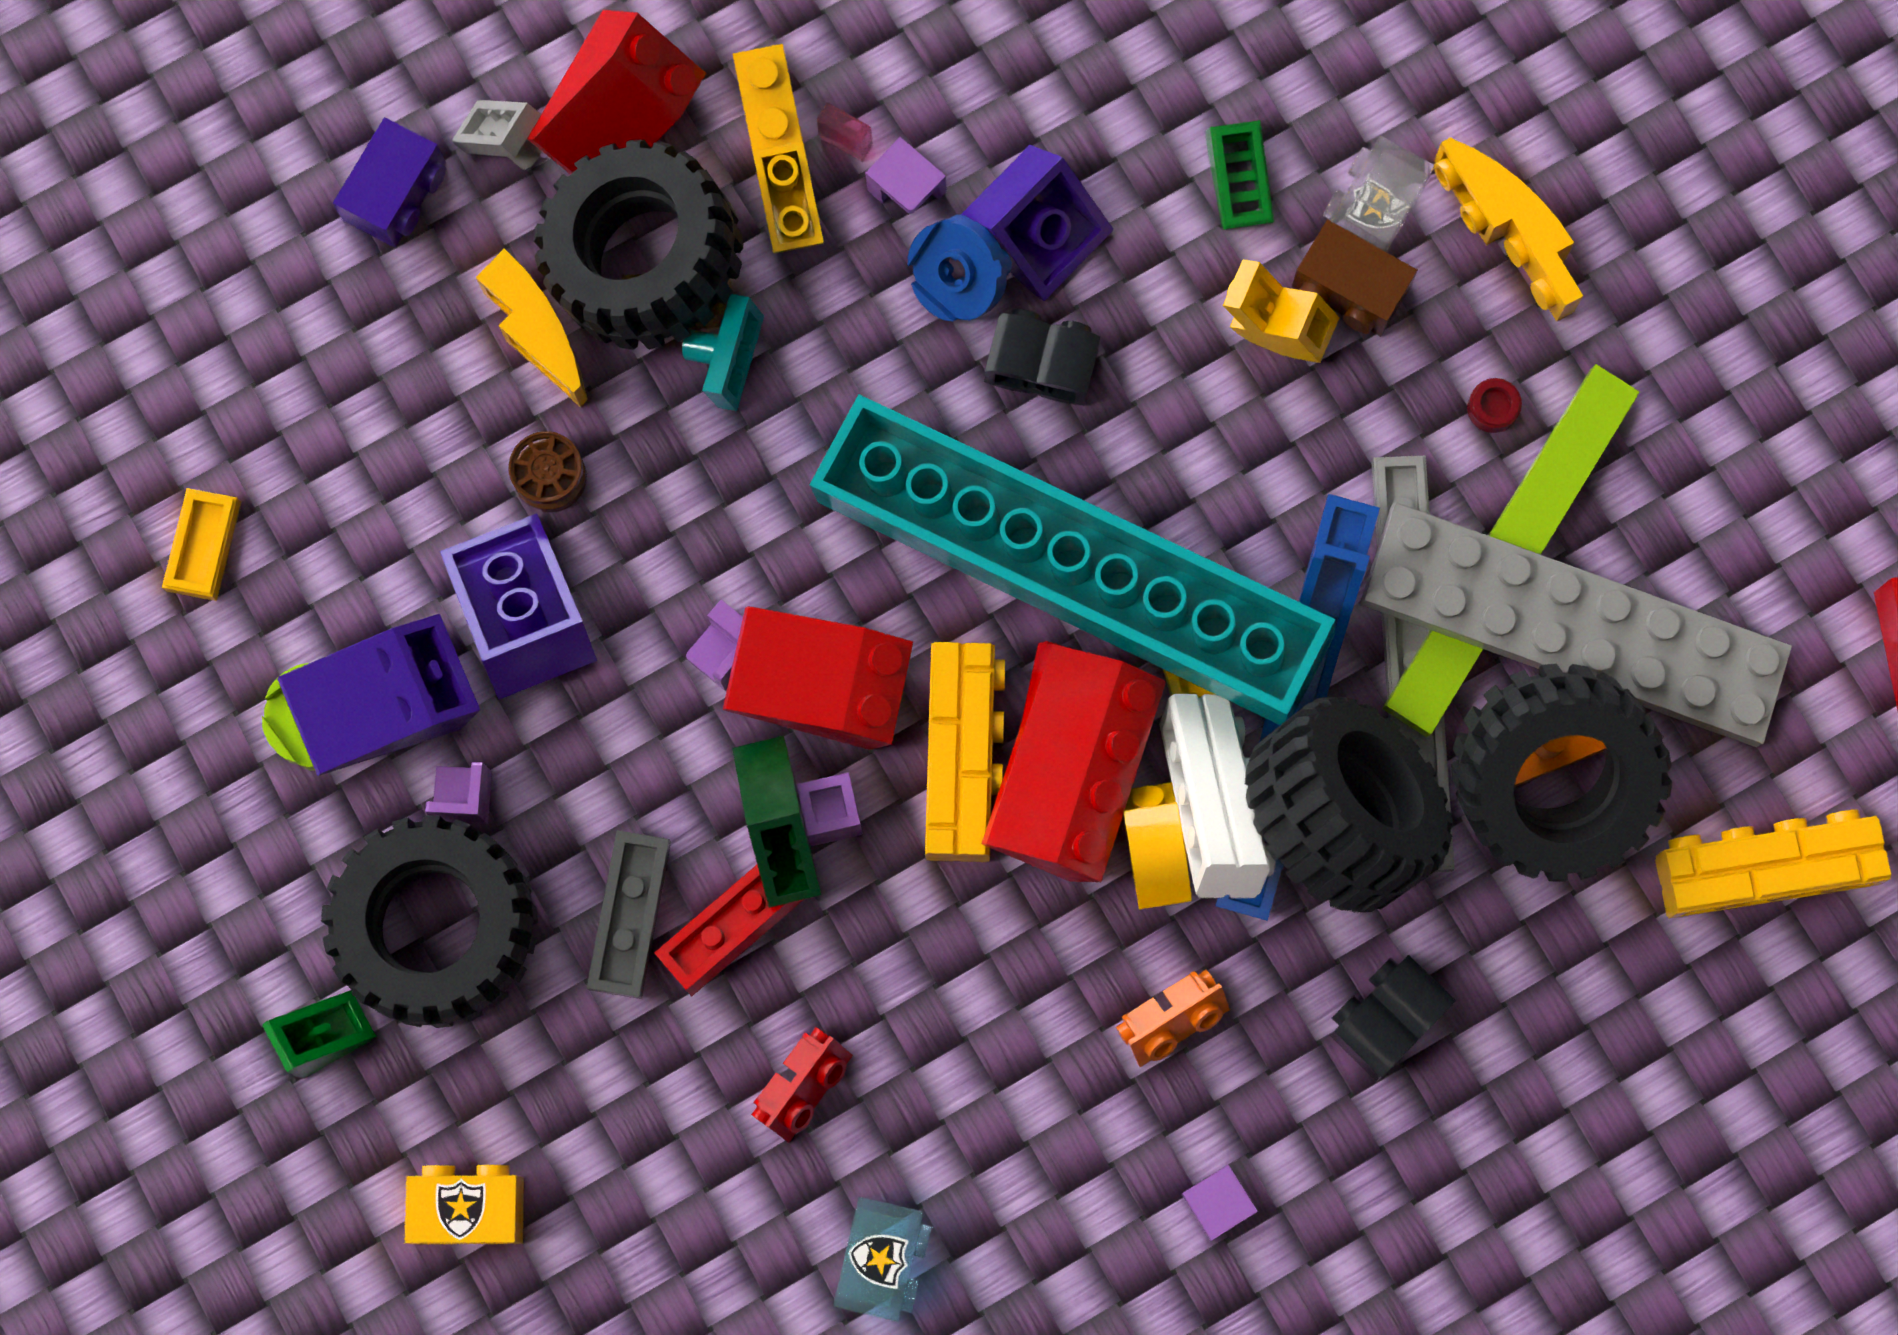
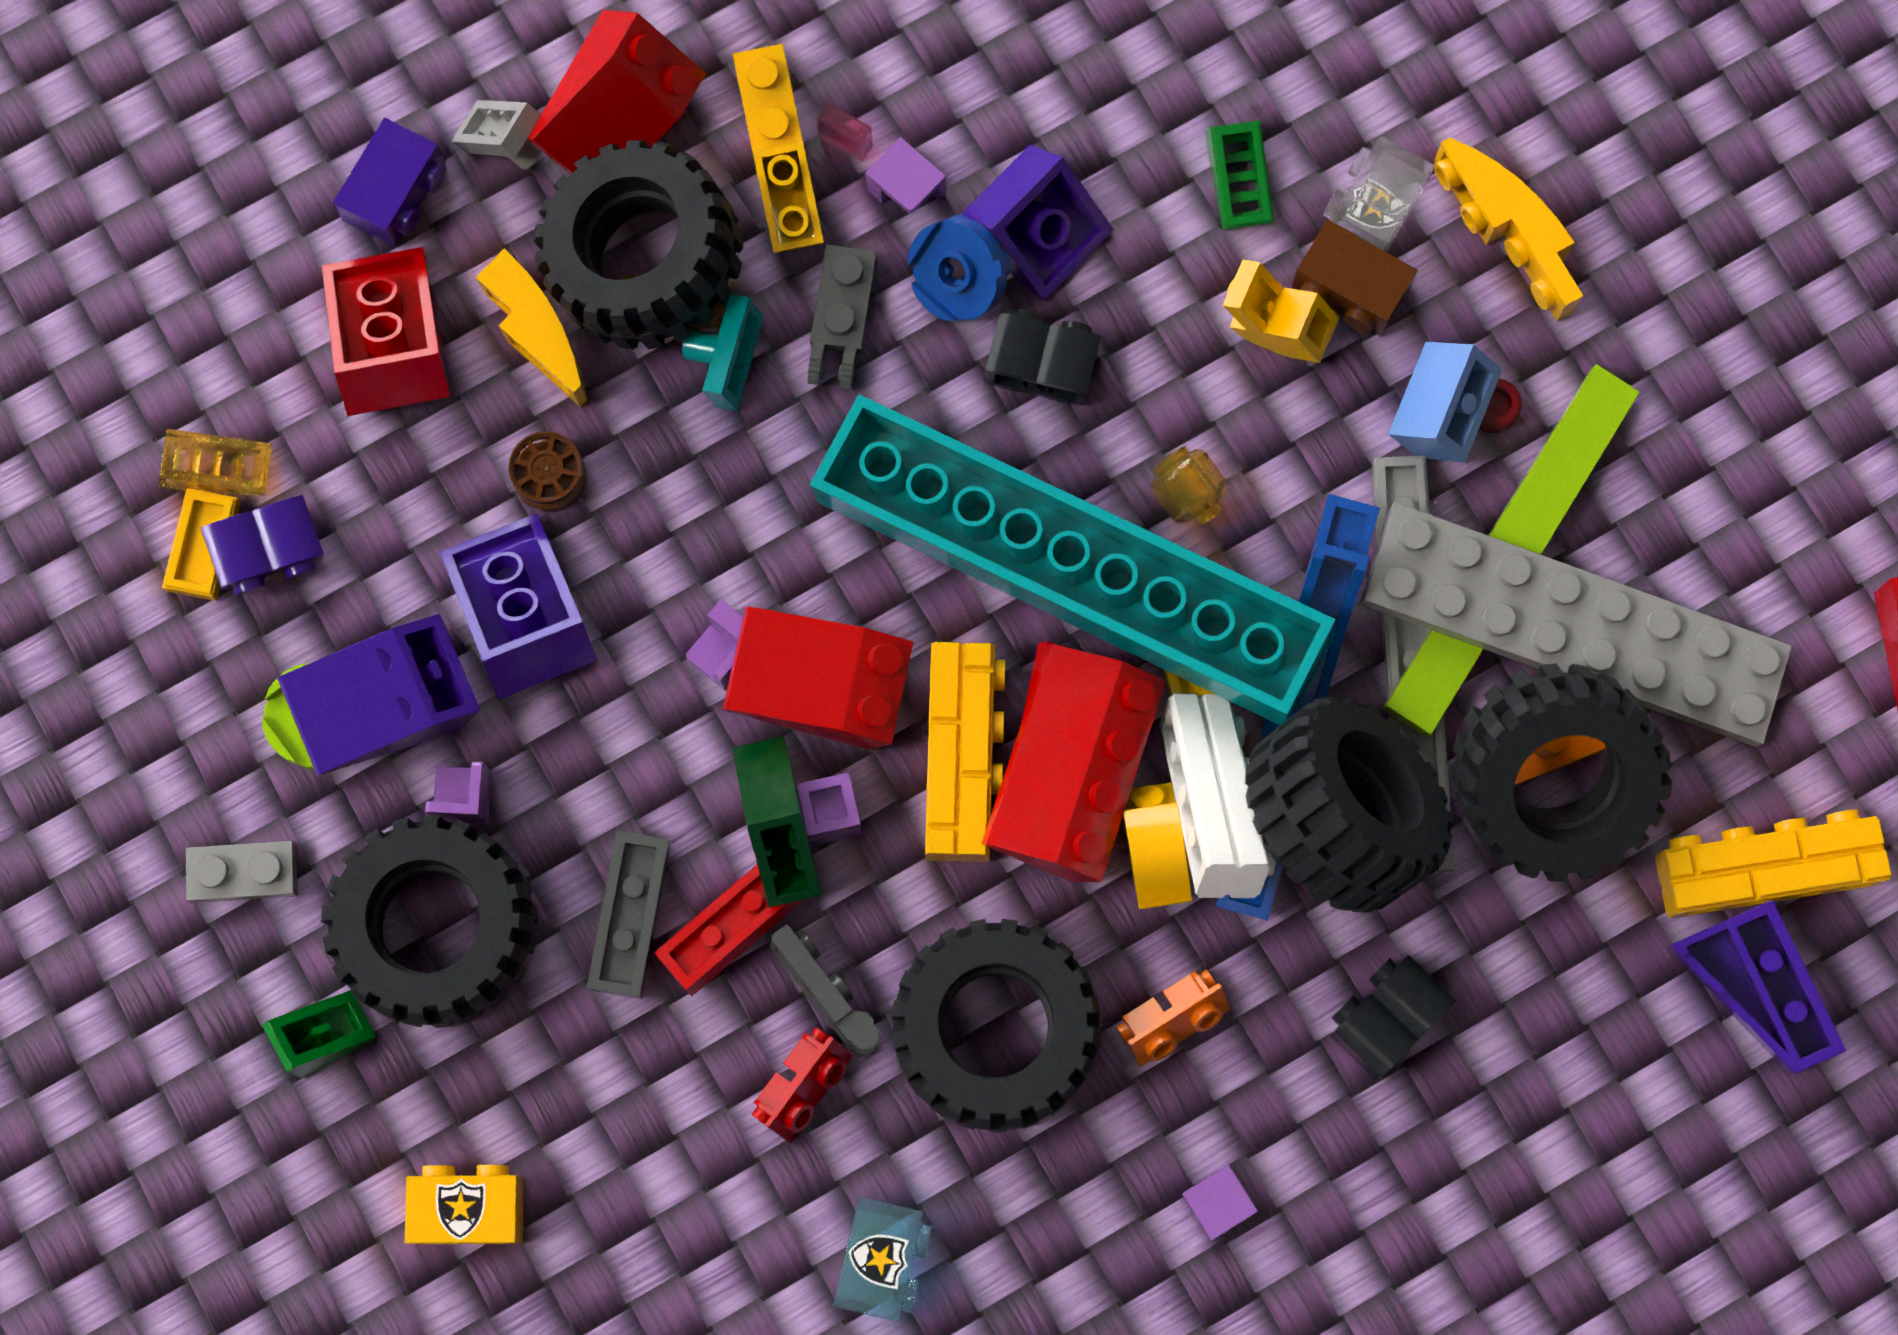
(197, 443): none -> clear yellow slope
(241, 872): none -> light grey plate
(263, 544): none -> dark purple brick
(384, 331): none -> red slope
(826, 993): none -> dark grey hinge
(841, 310): none -> dark grey hinge
(1005, 951): none -> black tyre
(1189, 486): none -> clear yellow head
(1445, 401): none -> medium blue brick
(1764, 985): none -> dark purple wedge

